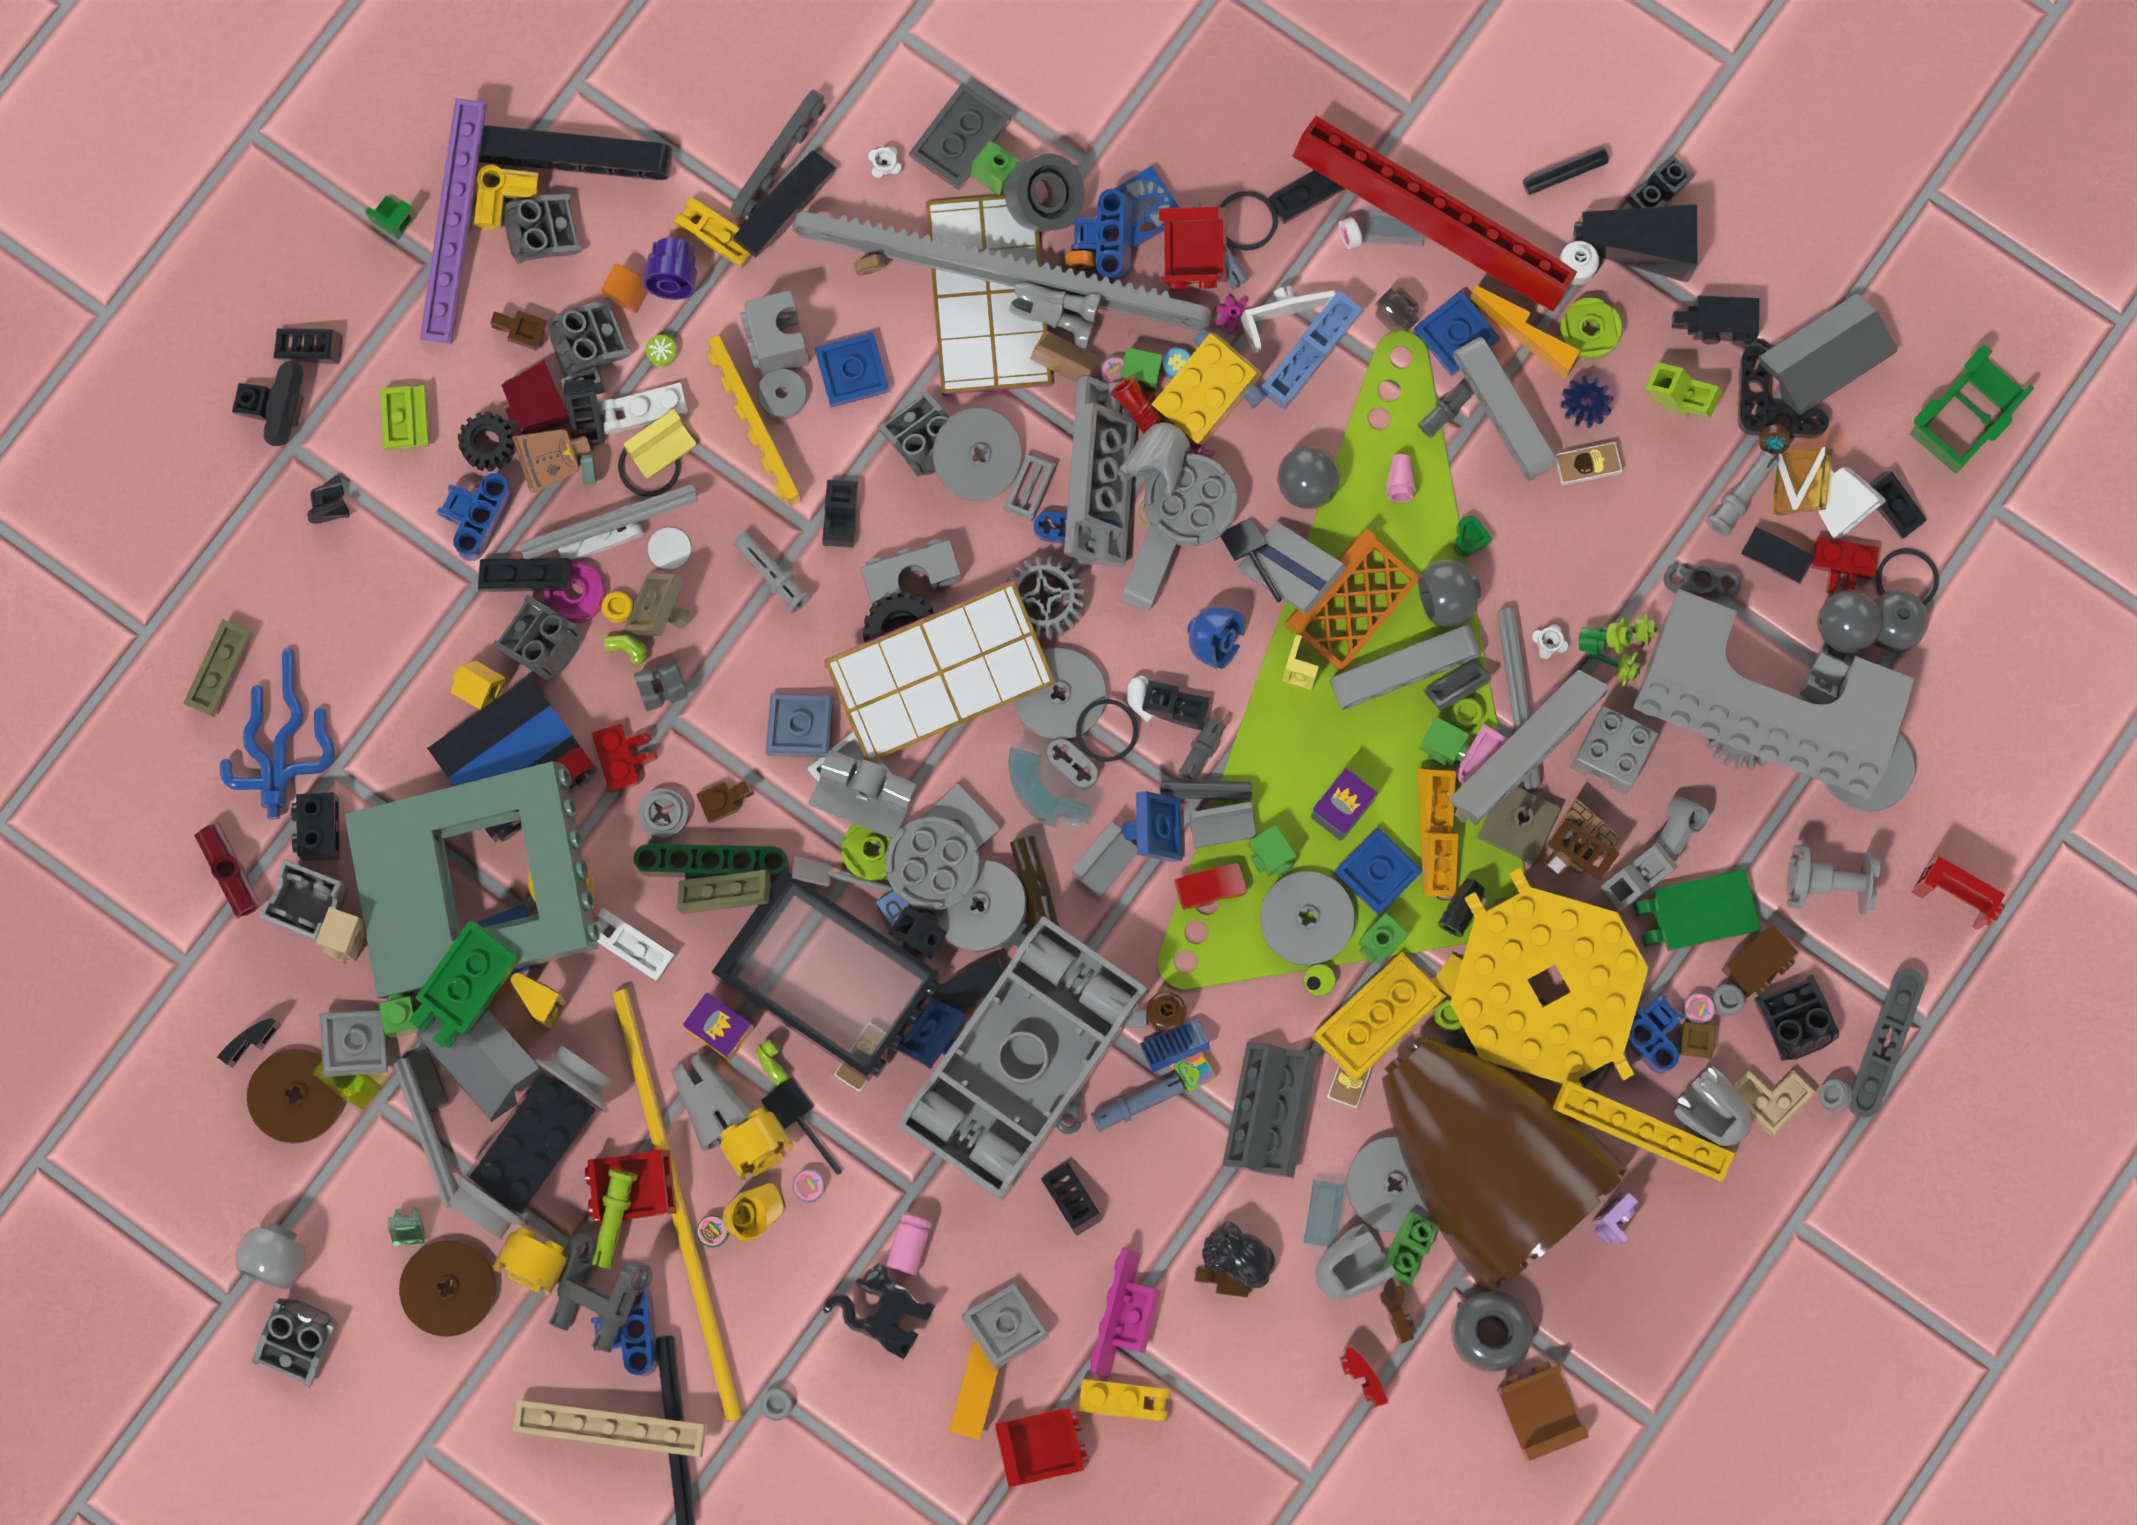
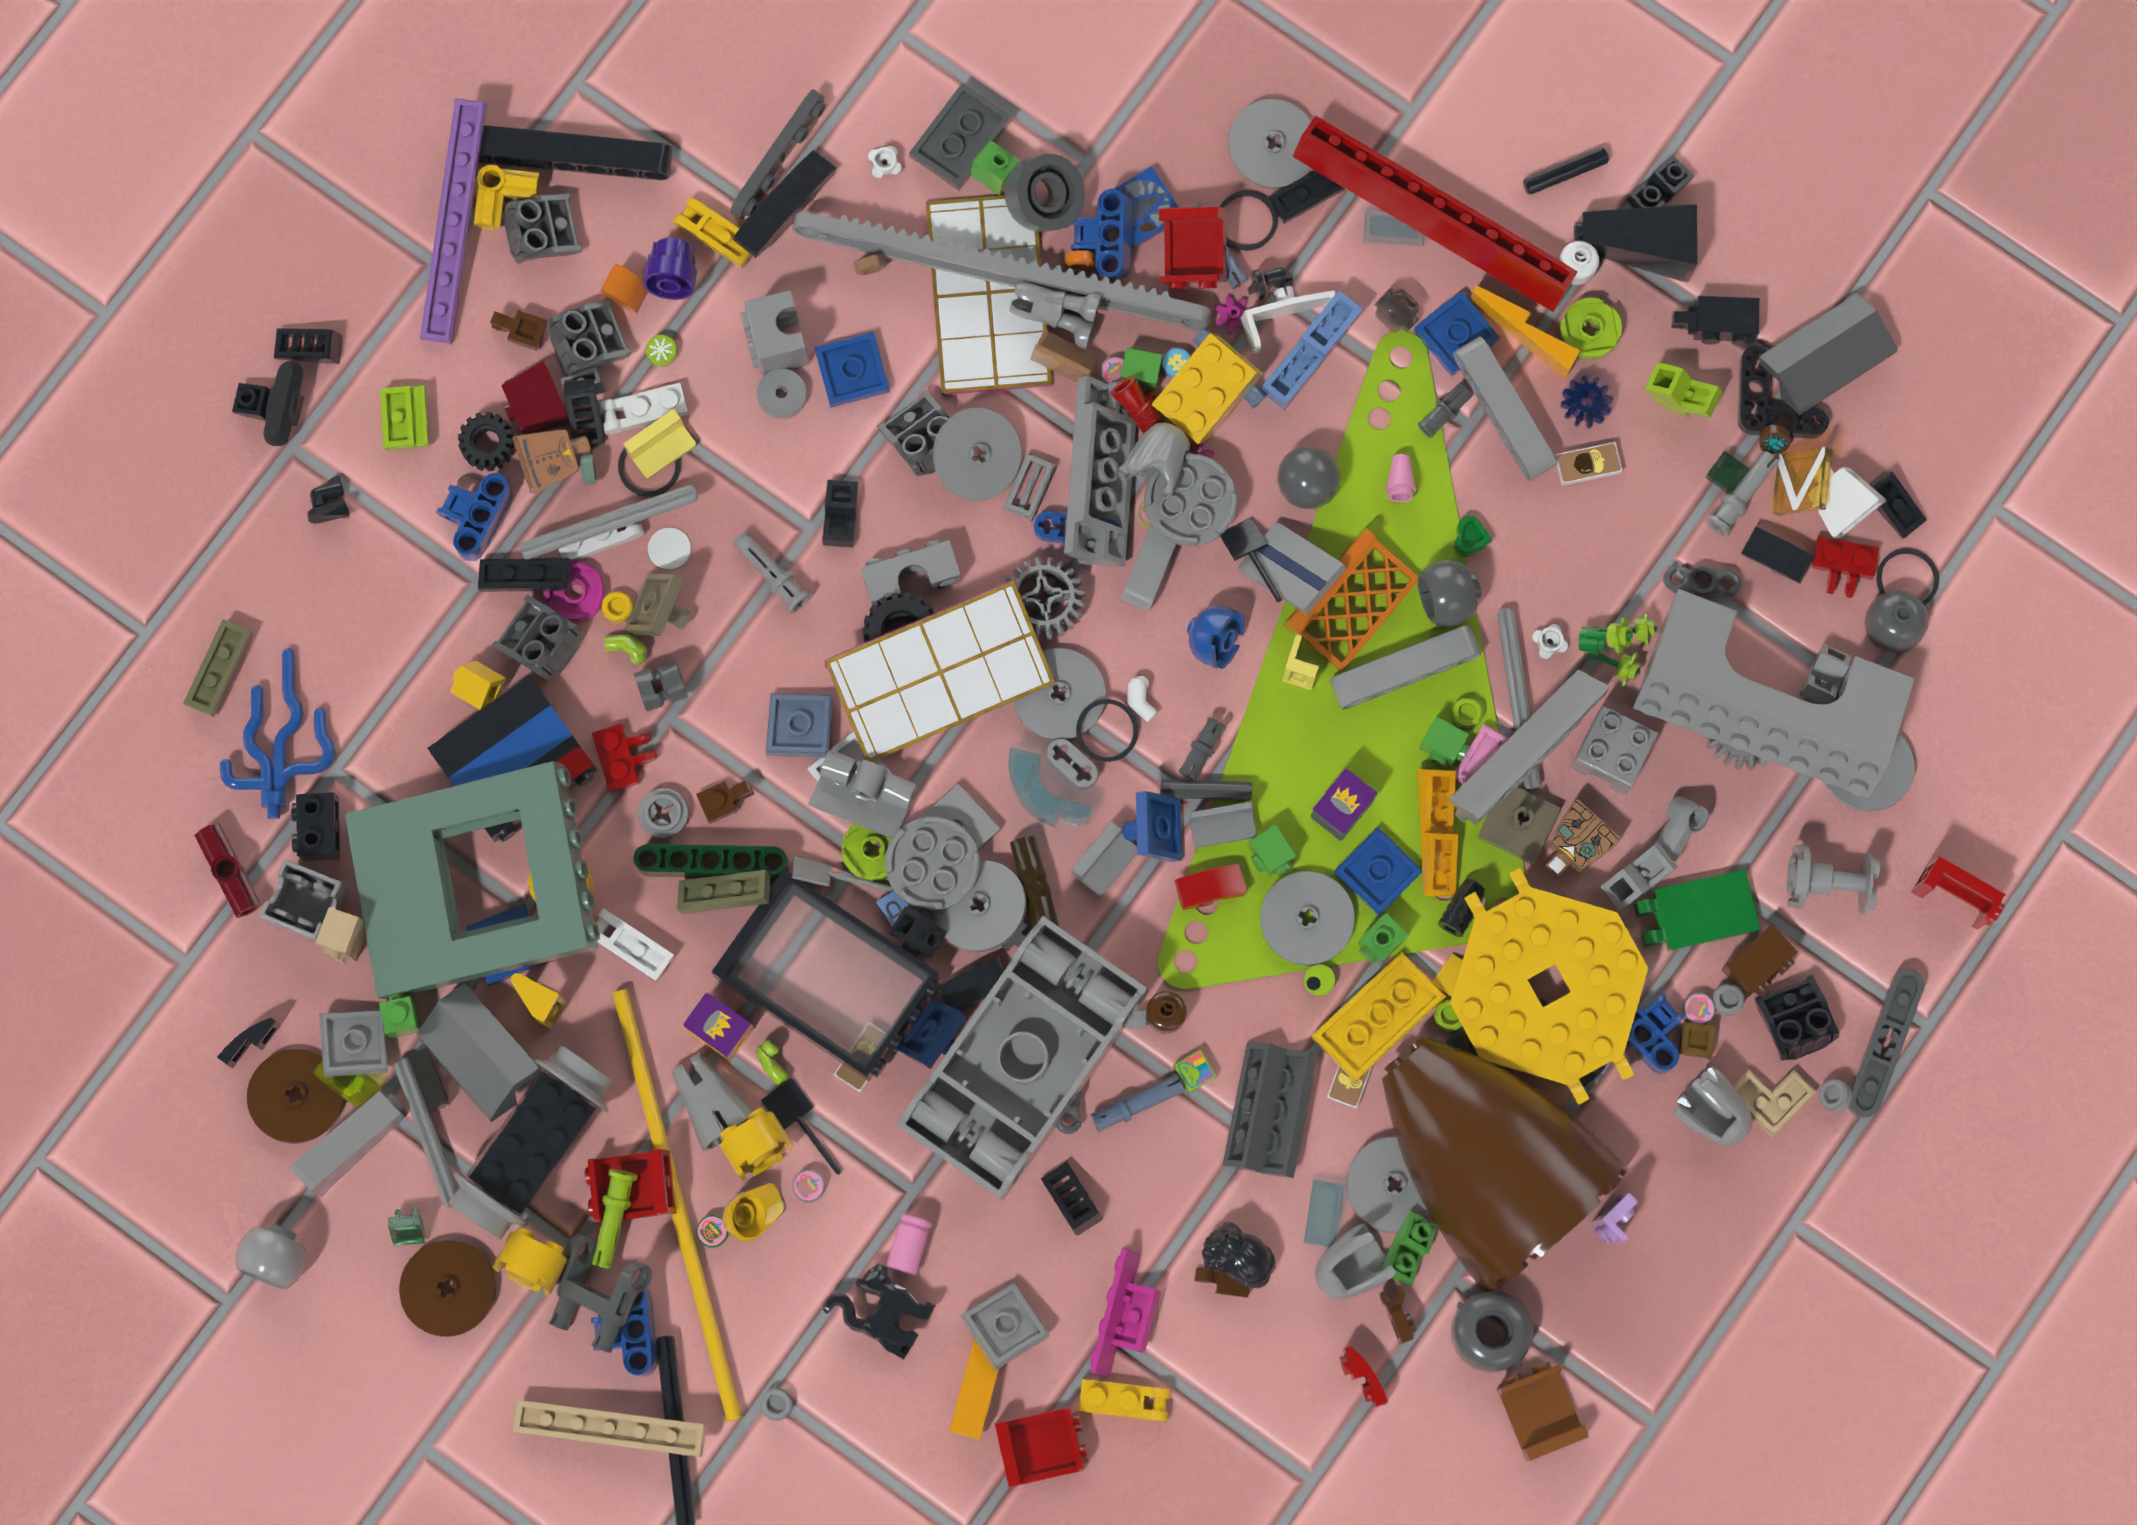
(295, 1339): dark grey slope -> none
(348, 1143): none -> light grey slope
(392, 216): green panel -> none
(464, 983): green tile -> none
(746, 410): yellow plate -> none
(1174, 706): black slope -> none
(1174, 1047): blue tile -> none
(1249, 145): none -> light grey piece
(1276, 276): none -> black piece
(1350, 233): white tile -> none
(1458, 685): dark grey tile -> none
(1586, 865): reddish brown slope -> none
(1643, 1131): yellow plate -> none
(1727, 472): none -> clear green tile
(1850, 621): dark grey piece -> none
(1993, 385): green piece -> none

